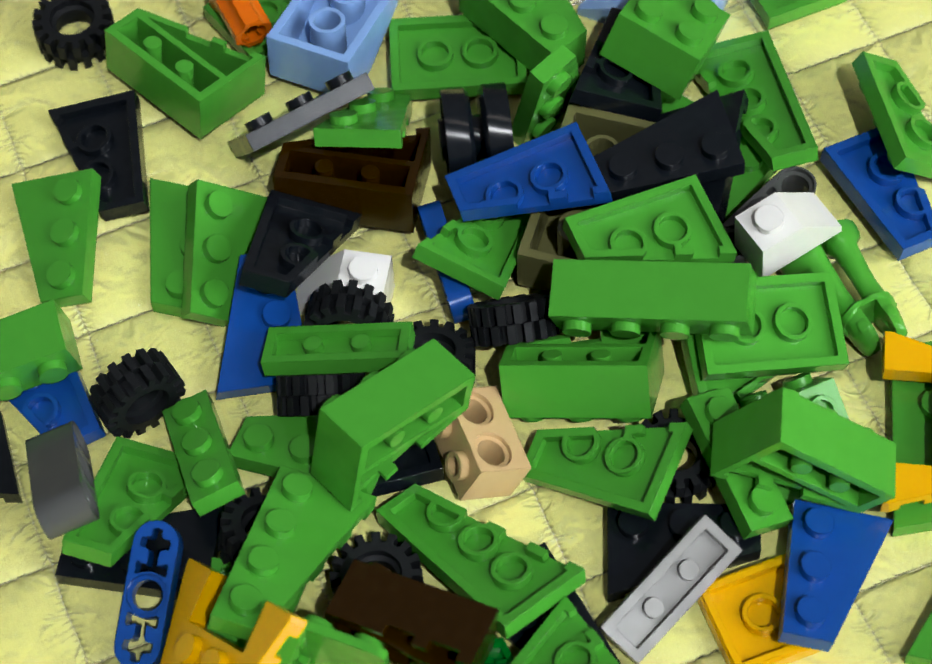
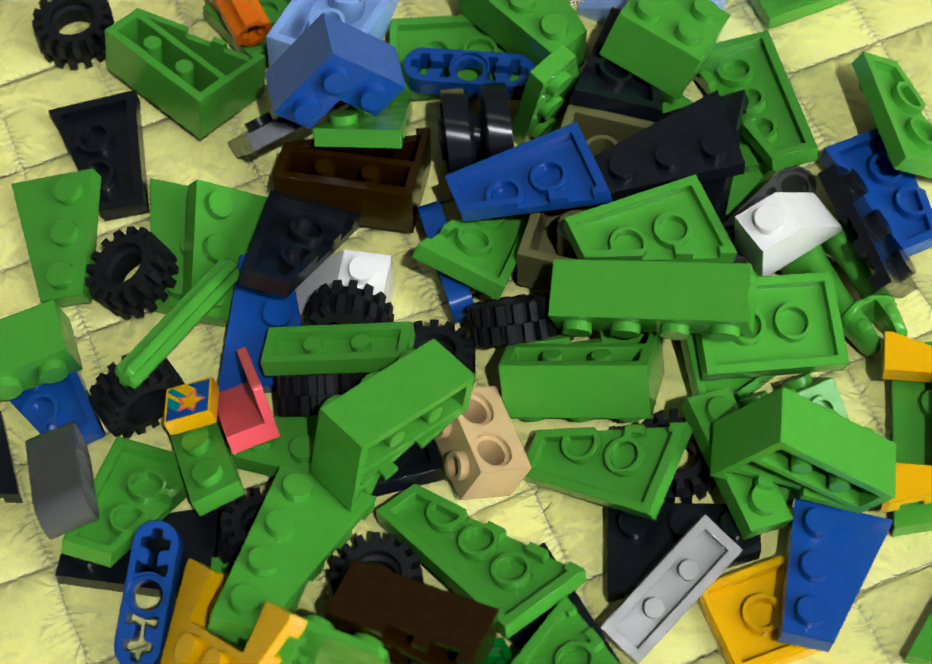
(147, 283): none -> black tyre
(177, 323): none -> bright green axle
(191, 406): none -> tile
(246, 411): none -> coral panel
(333, 65): none -> blue brick
(456, 60): none -> blue beam
(872, 244): none -> black wing

